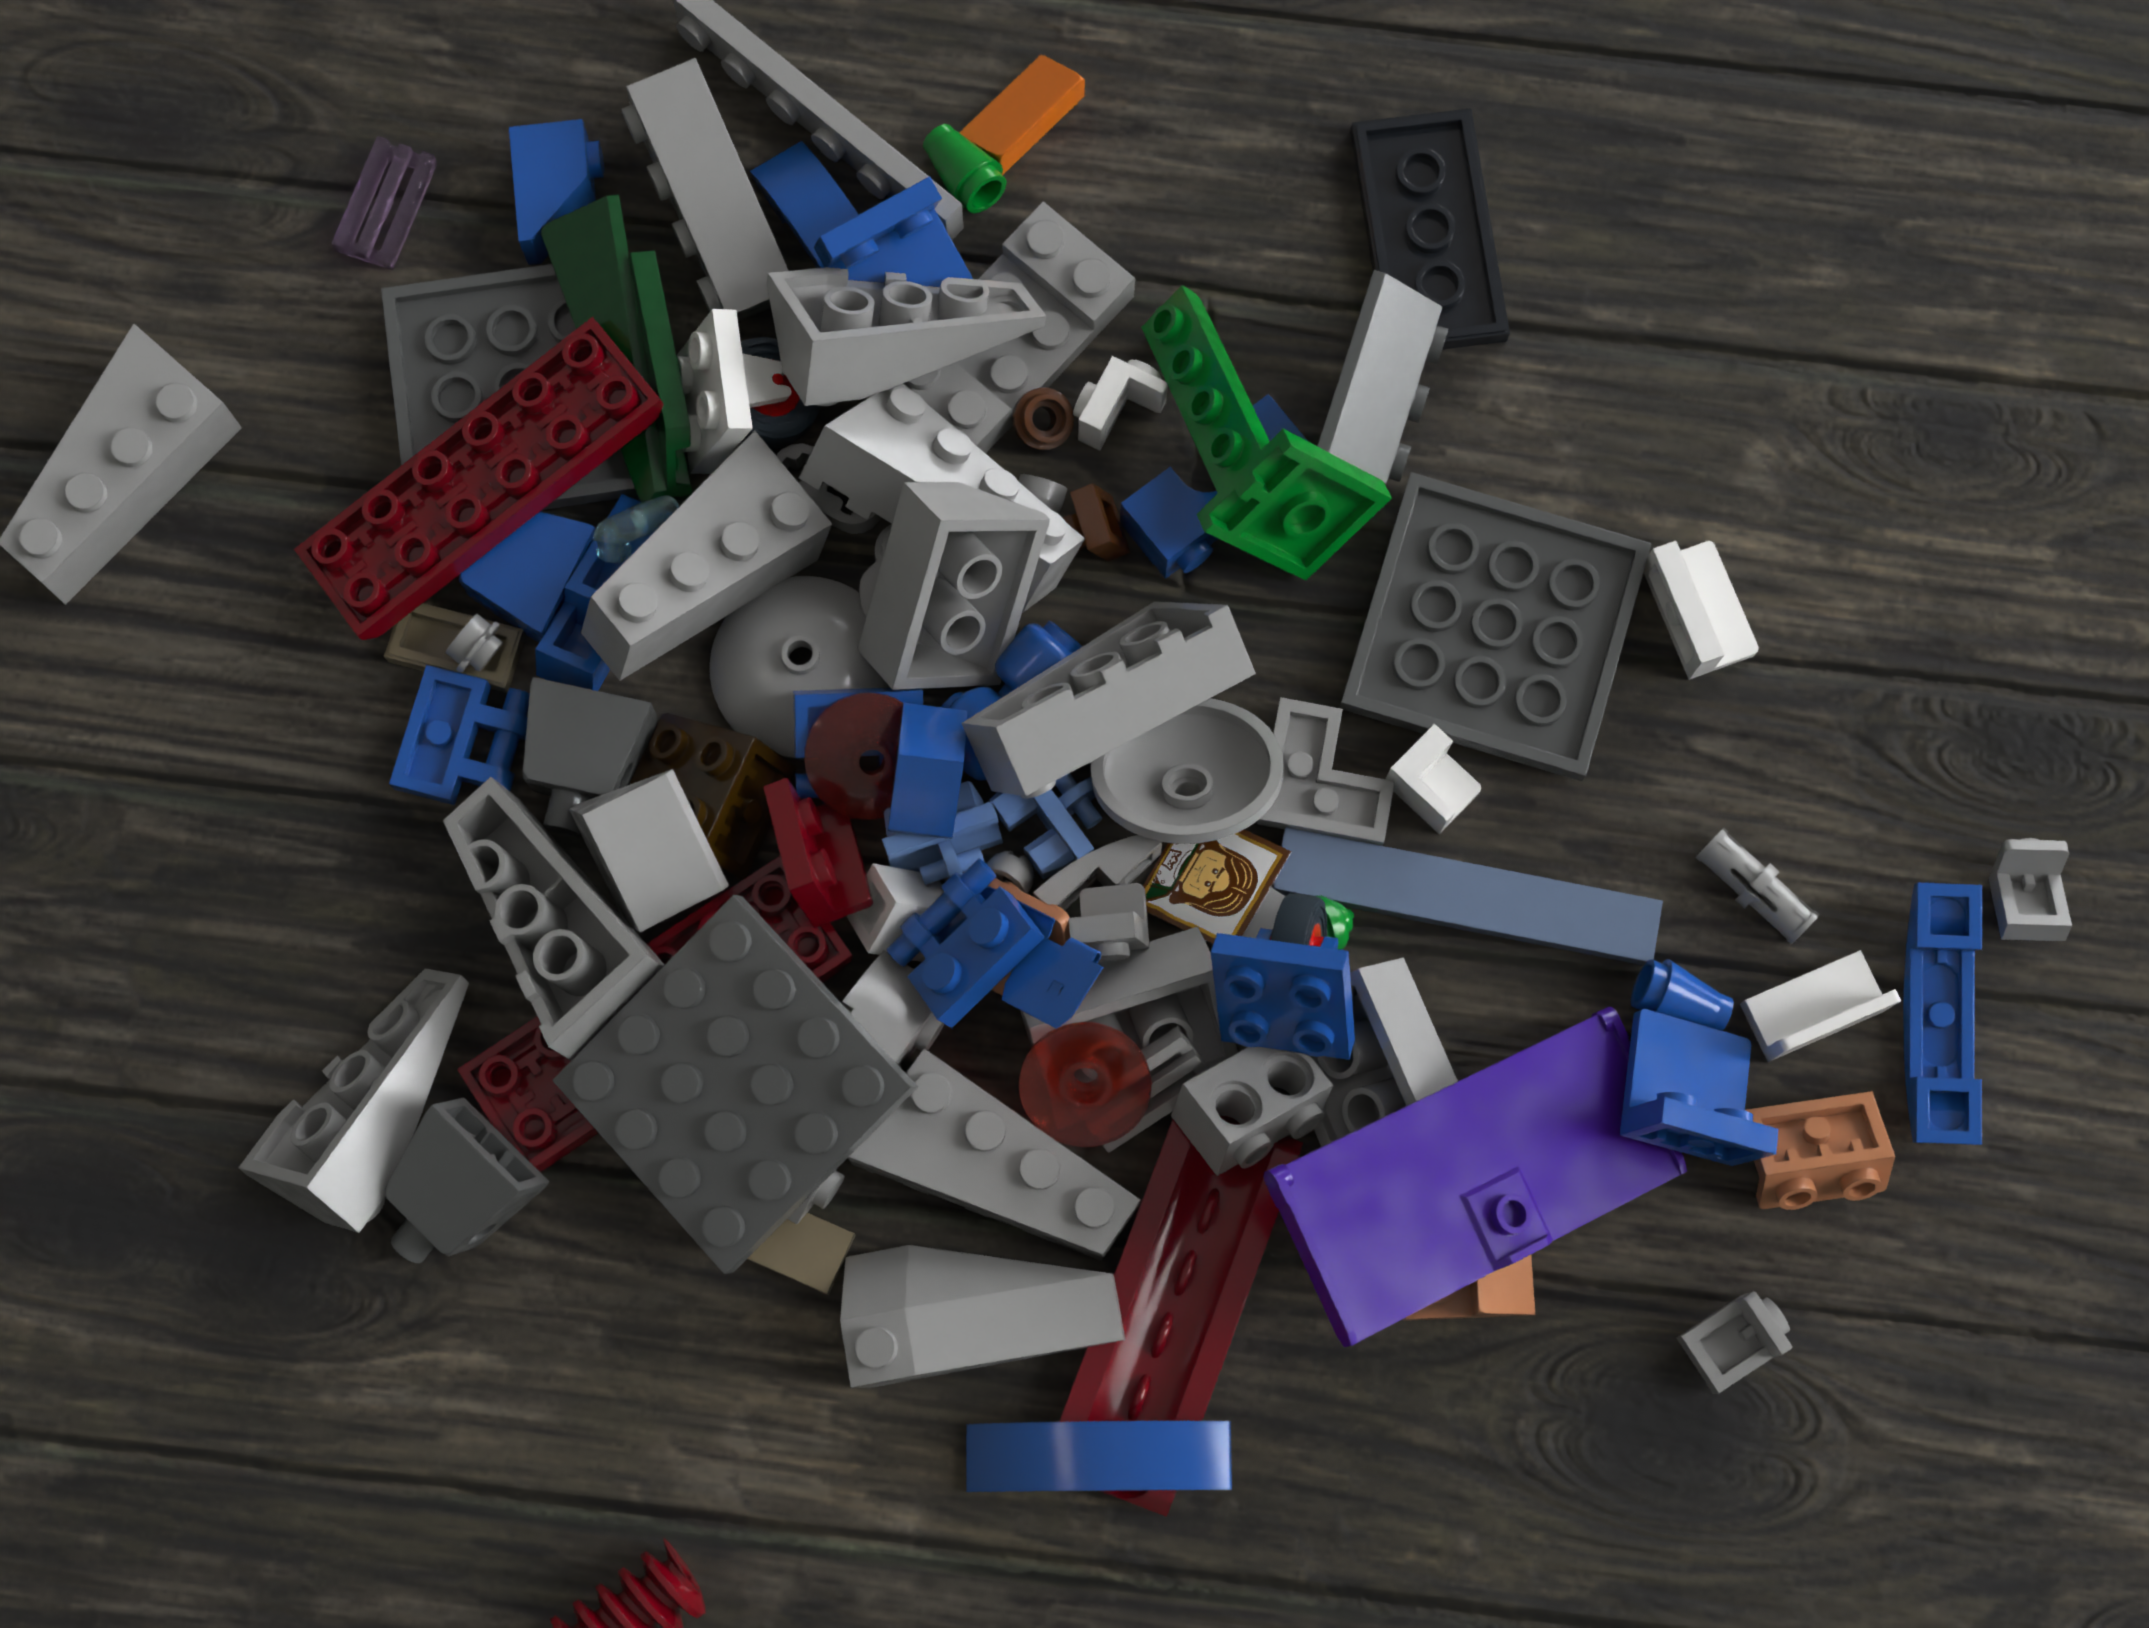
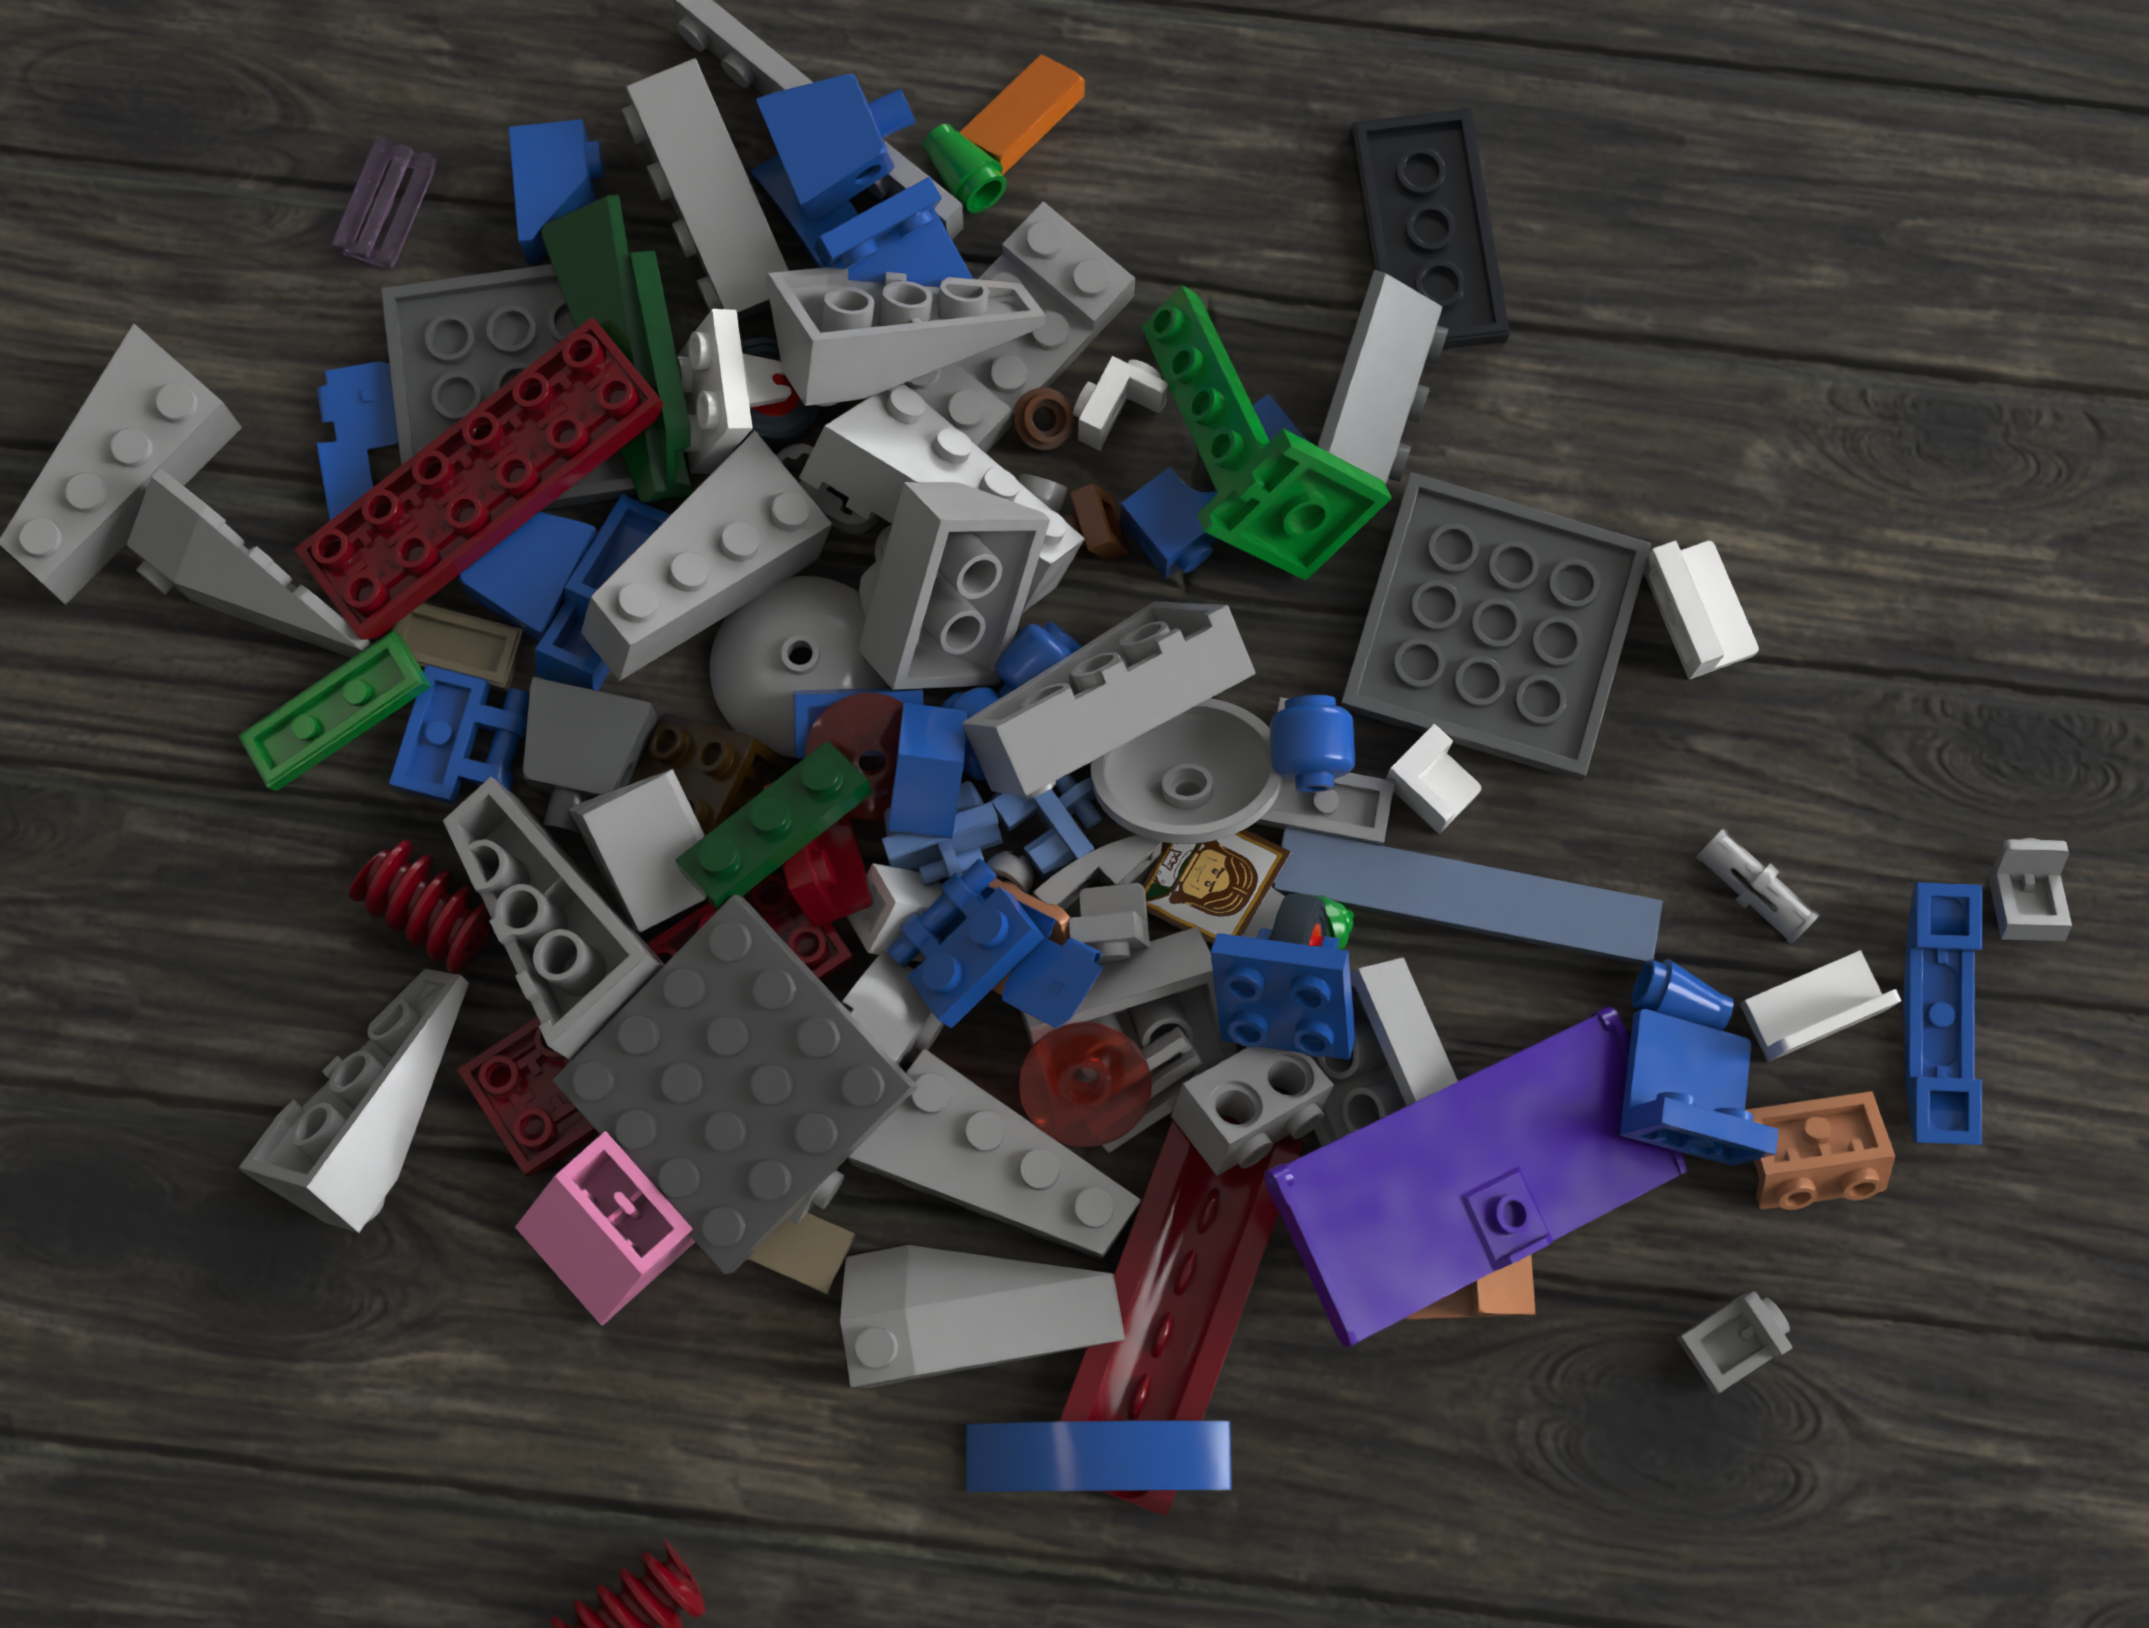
(205, 560): none -> light grey wedge
(334, 711): none -> green tile
(364, 419): none -> blue piece
(423, 906): none -> dark red piece
(457, 1182): dark grey torso -> none
(475, 644): light grey plate -> none
(605, 1228): none -> bright pink slope
(633, 523): clear light blue arm -> none
(774, 825): none -> dark green plate
(833, 138): none -> blue torso
(1312, 742): none -> blue head

